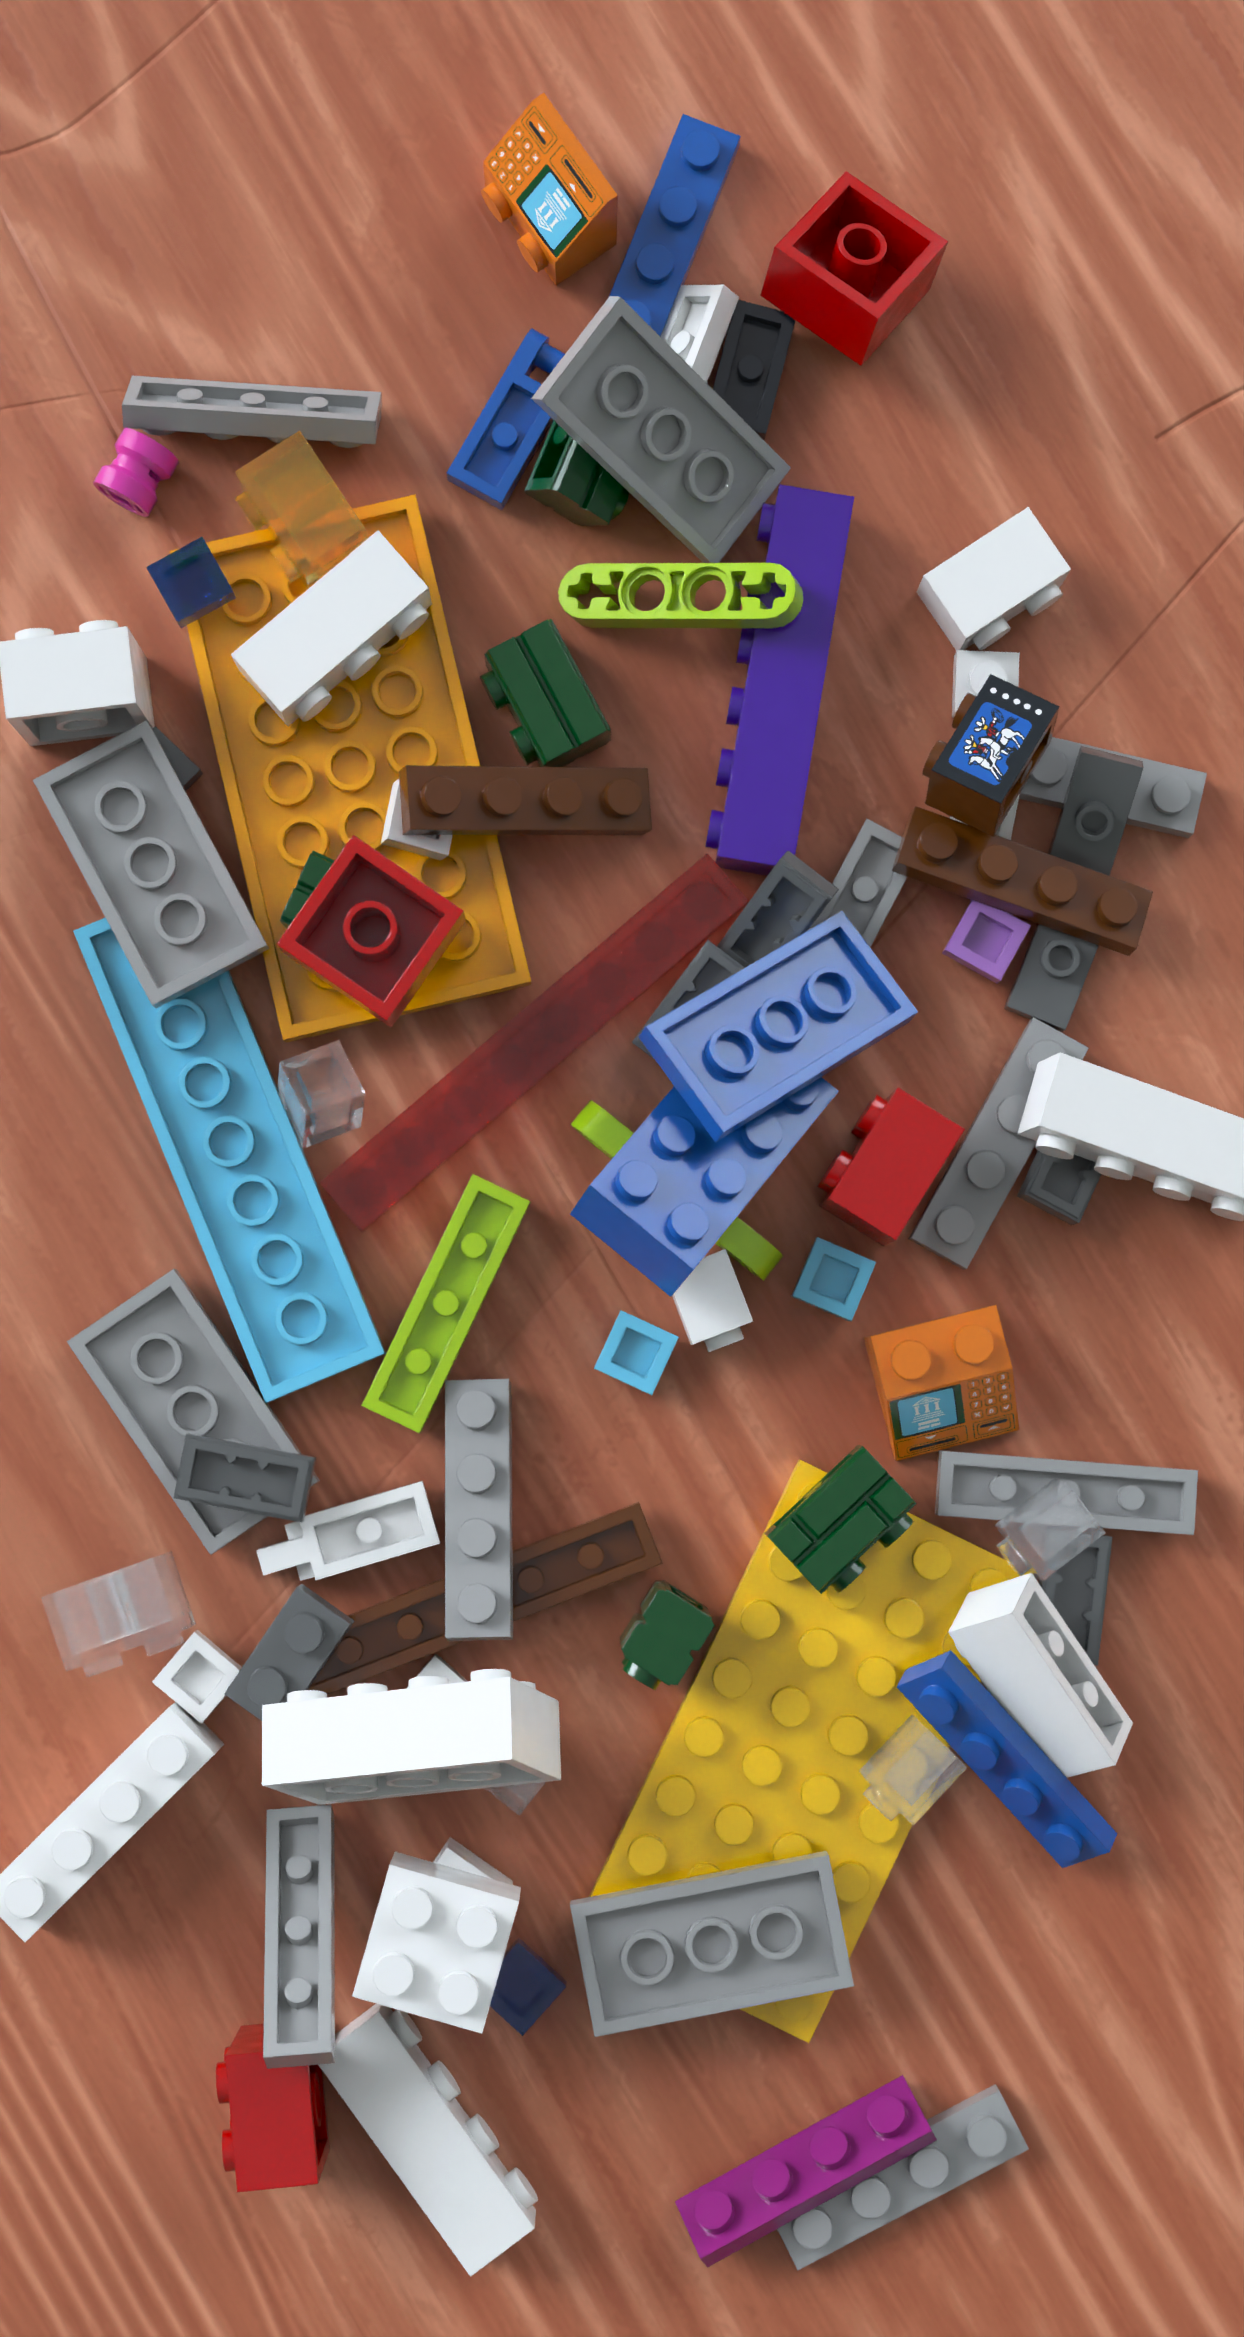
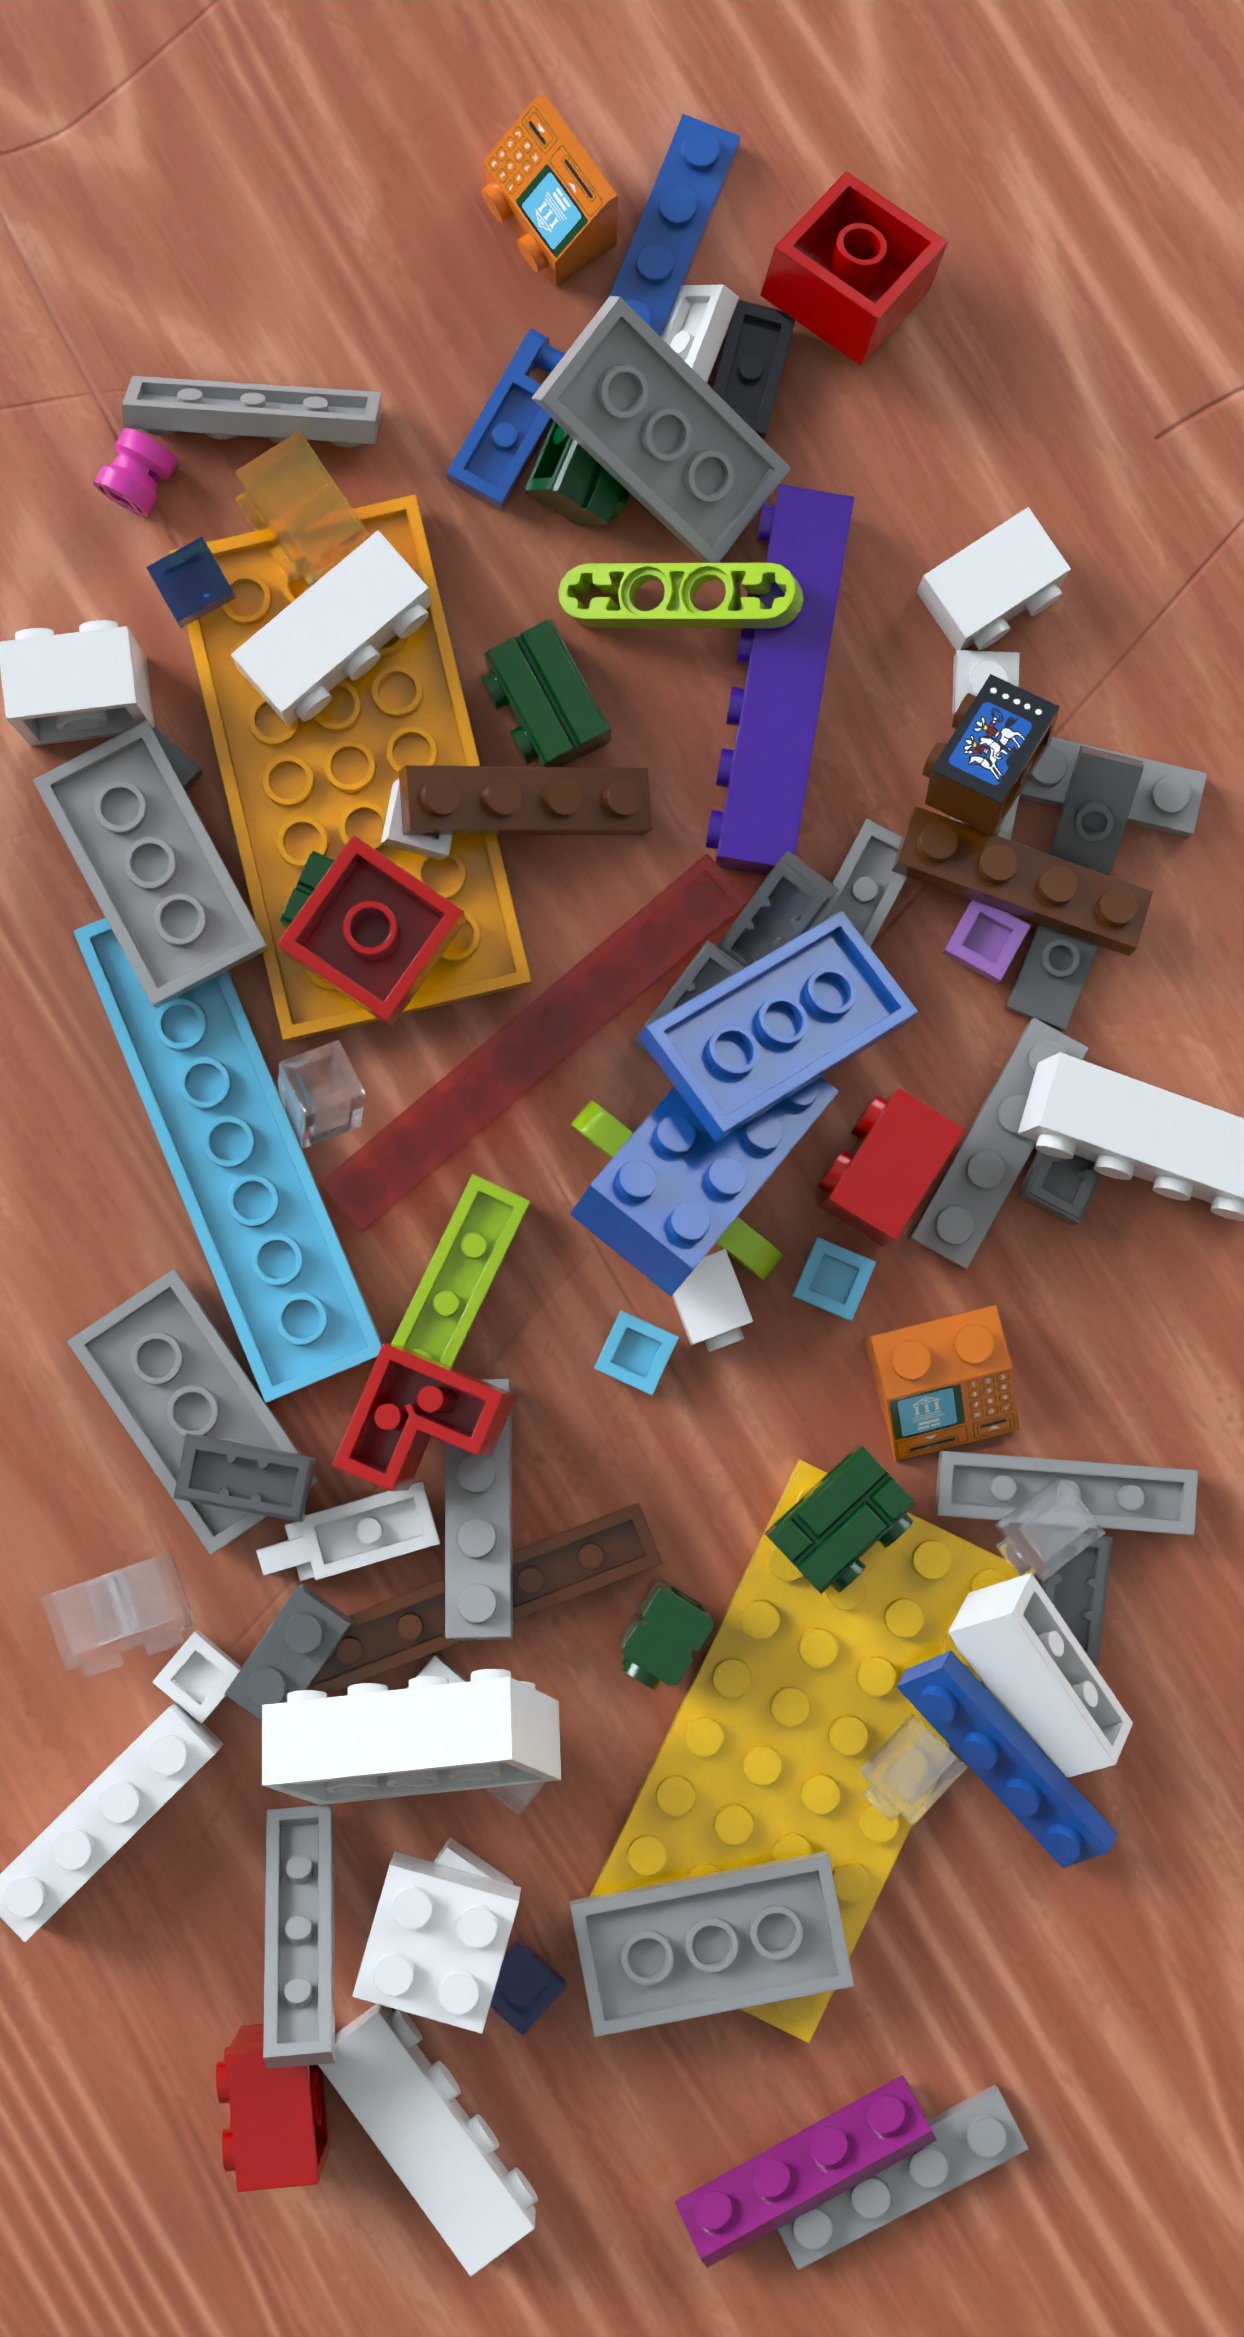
(406, 1405): none -> red brick

